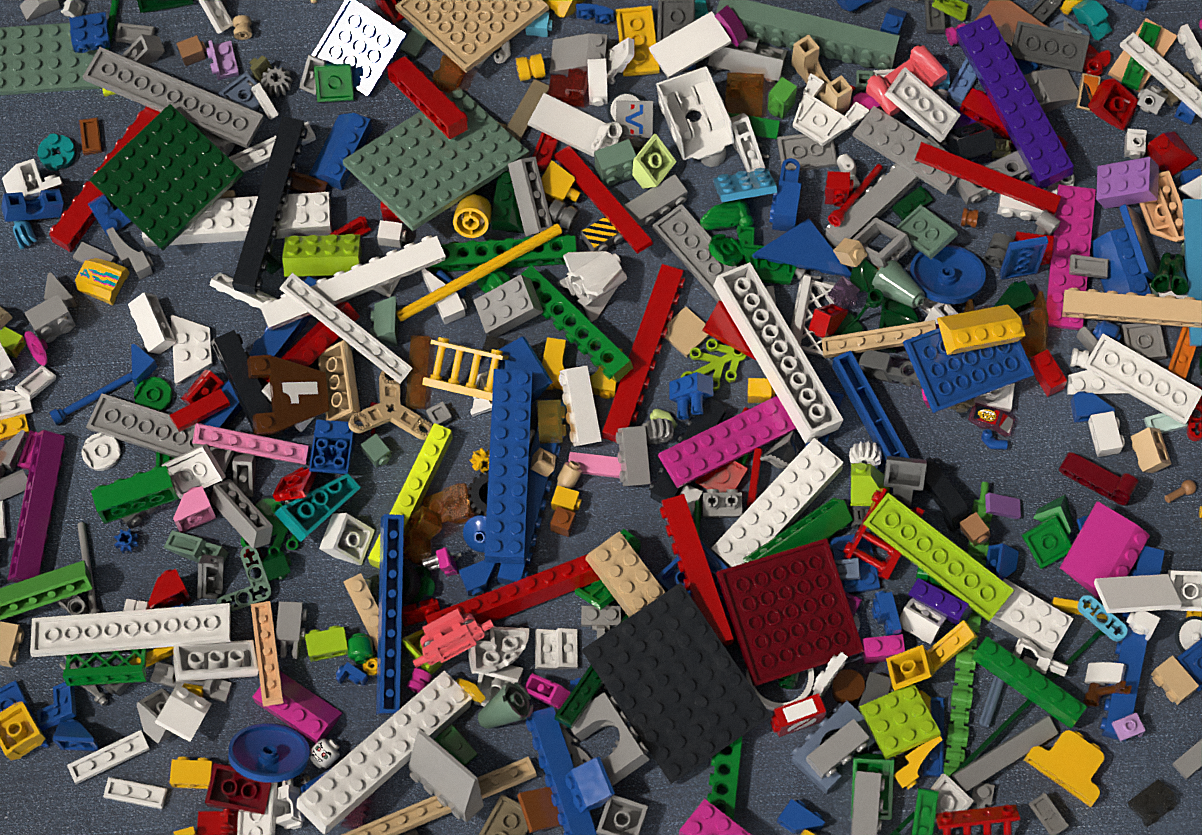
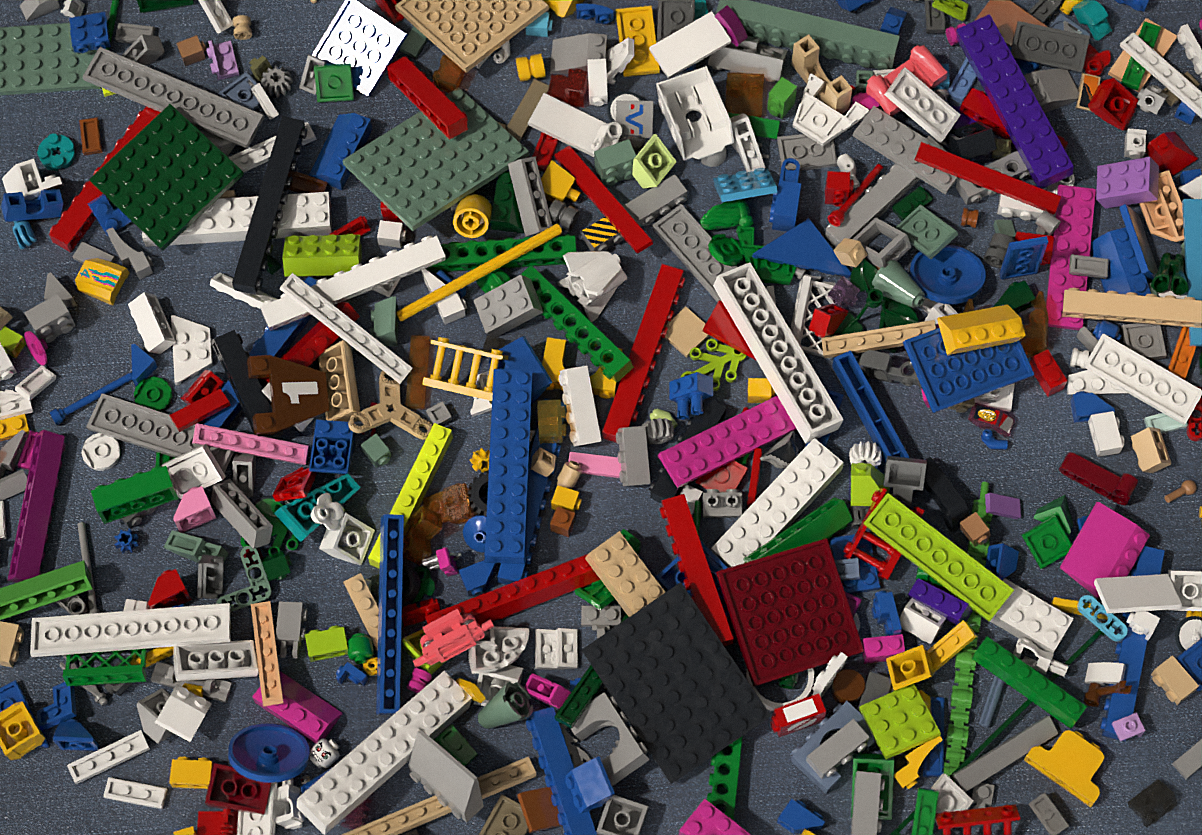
(327, 512): none -> white plate
(1005, 227): none -> sand green slope

